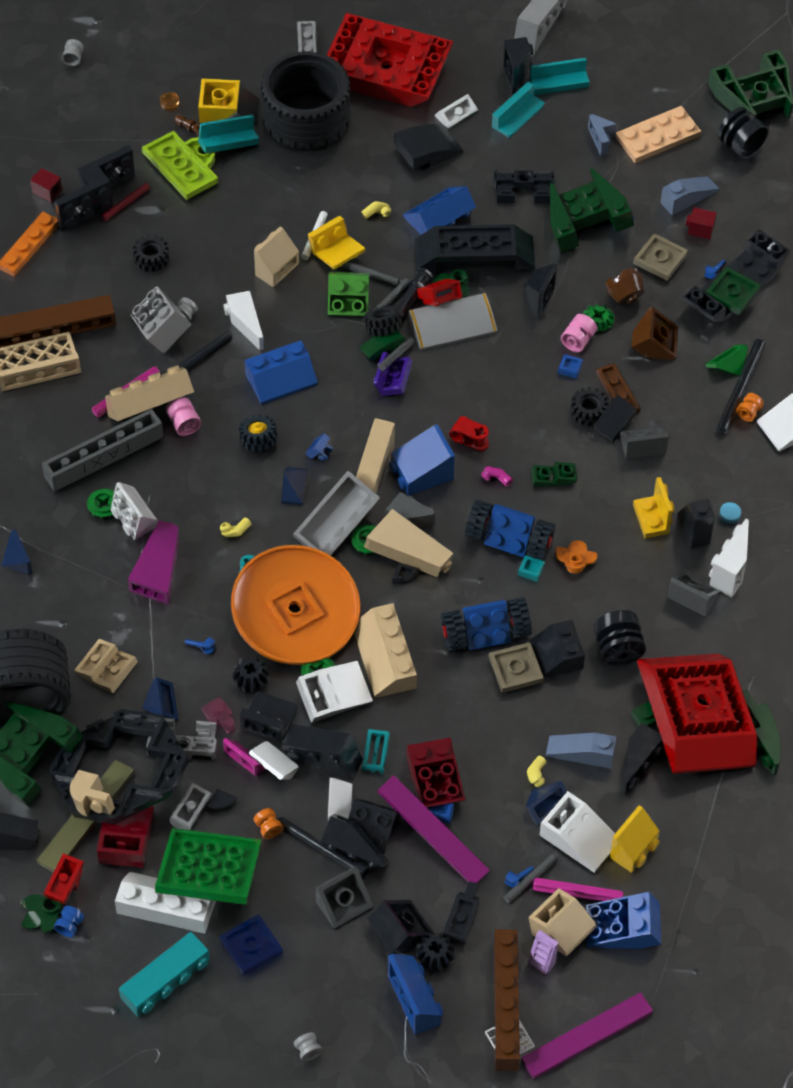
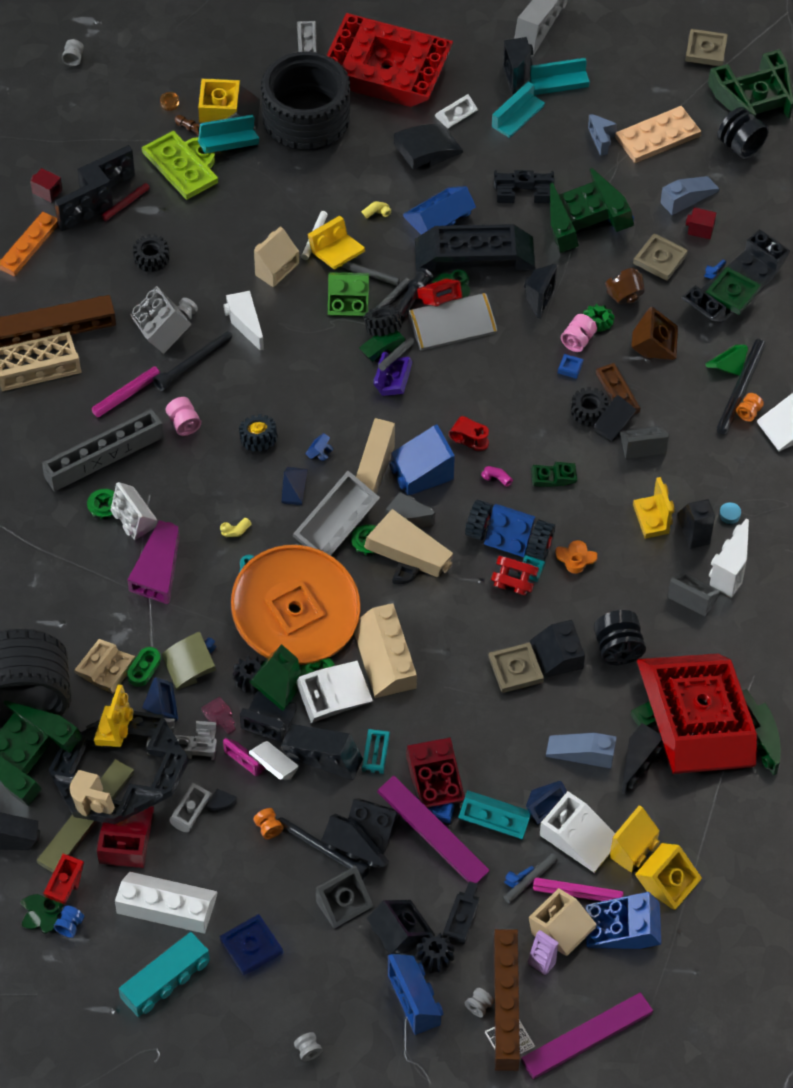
(16, 556): dark blue slope -> none
(114, 720): none -> yellow bracket
(142, 668): none -> green plate
(149, 393): tan slope -> none
(188, 661): none -> olive slope
(208, 866): green plate -> none
(278, 677): none -> dark green slope
(280, 372): blue slope -> none
(339, 798): white slope -> none
(479, 1002): none -> light grey wheel
(486, 624): plate -> none
(494, 814): none -> teal panel
(520, 585): none -> red brick
(534, 771): light yellow arm -> none
(669, 875): none -> yellow slope
(706, 47): none -> dark tan plate

